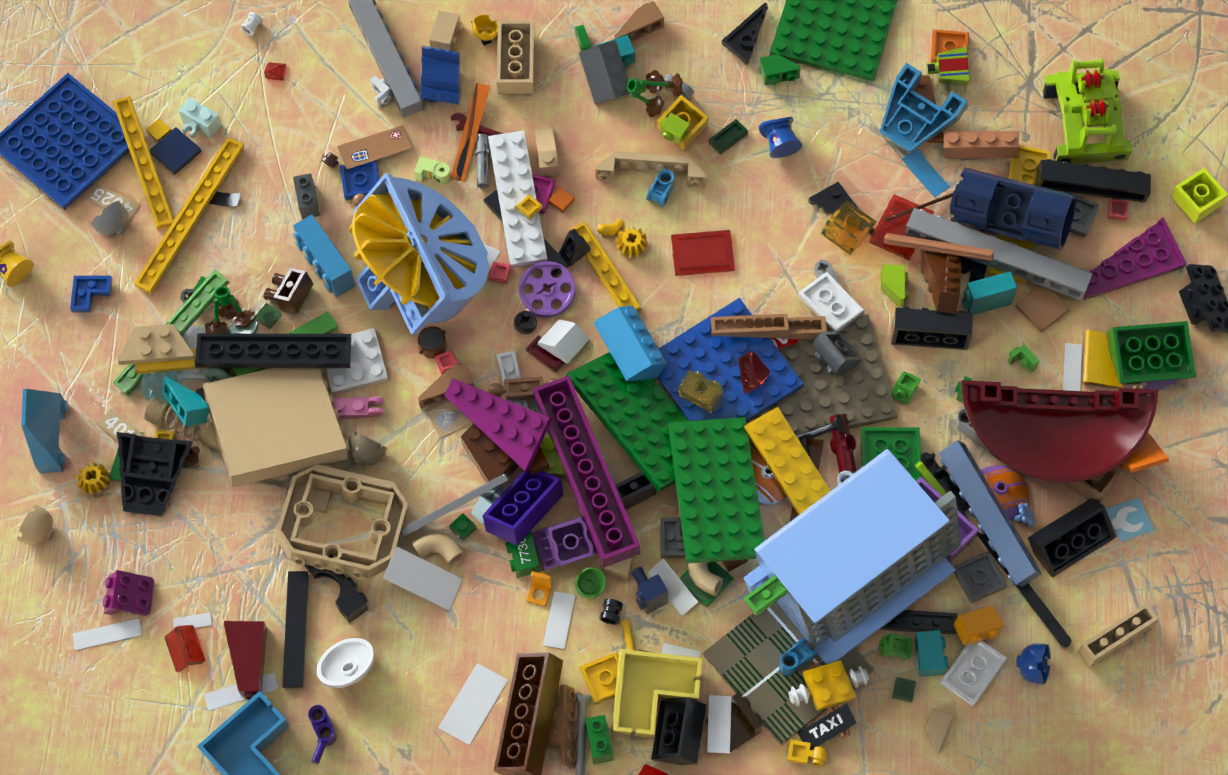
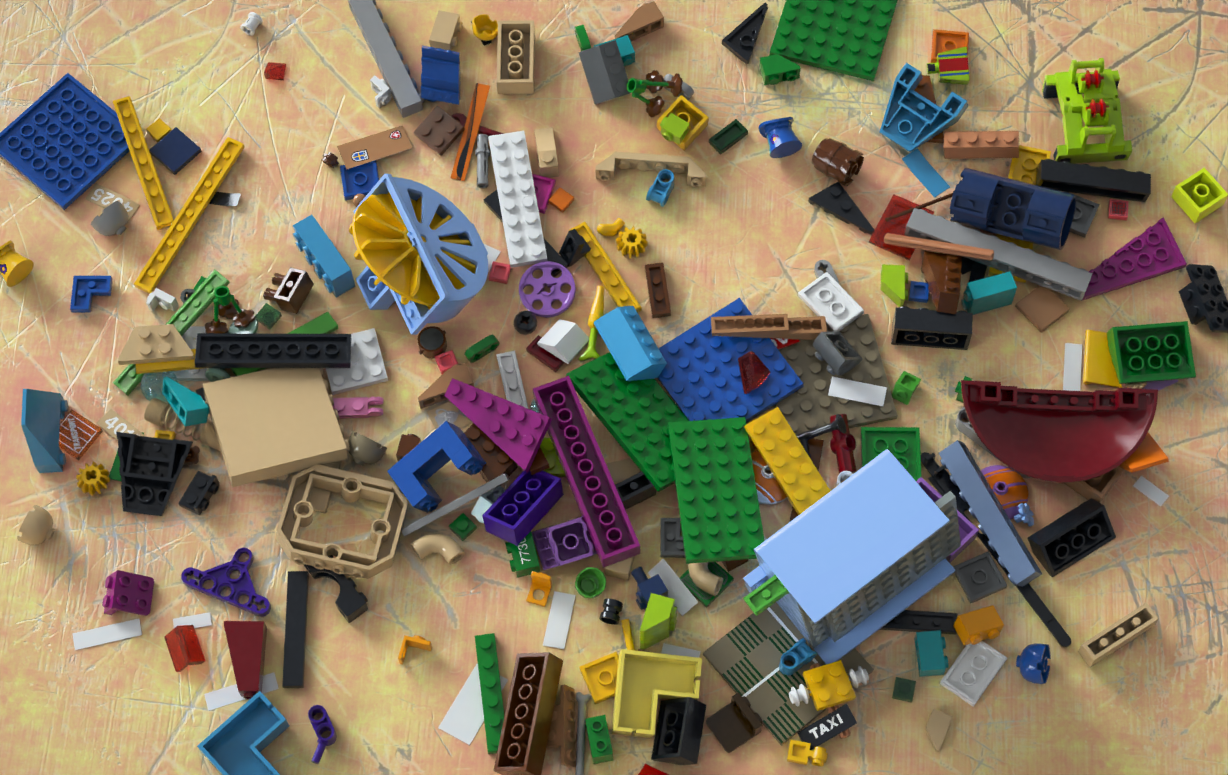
(77, 434): none -> clear orange tile
(163, 299): none -> white bracket
(199, 118): light aqua brick -> none
(199, 493): none -> black bracket
(221, 577): none -> dark purple beam
(306, 195): dark grey brick -> none
(345, 663): white dish -> none
(406, 444): none -> reddish brown brick
(415, 641): none -> light orange bracket
(422, 578): white sticker -> none
(430, 455): none -> blue piece
(432, 169): yellowish green leg -> none
(439, 130): none -> reddish brown plate
(482, 348): none -> green beam
(490, 689): none -> green plate
(517, 388): medium nougat plate -> none
(529, 207): yellow tile -> none
(596, 312): none -> piece
(657, 290): none -> reddish brown plate
(658, 620): none -> lime slope
(702, 252): clear red piece -> none
(707, 398): clear yellow brick -> none
(719, 724): white sticker -> none
(837, 160): none -> reddish brown piece
(848, 227): clear yellow slope -> none
(857, 391): none -> white sticker
(896, 646): bright green bracket -> none
(918, 292): none -> blue plate
(930, 478): lime tile -> none
(1025, 356): bright green bracket -> none
(1129, 519): medium azure sticker -> none
(1151, 491): none -> white sticker

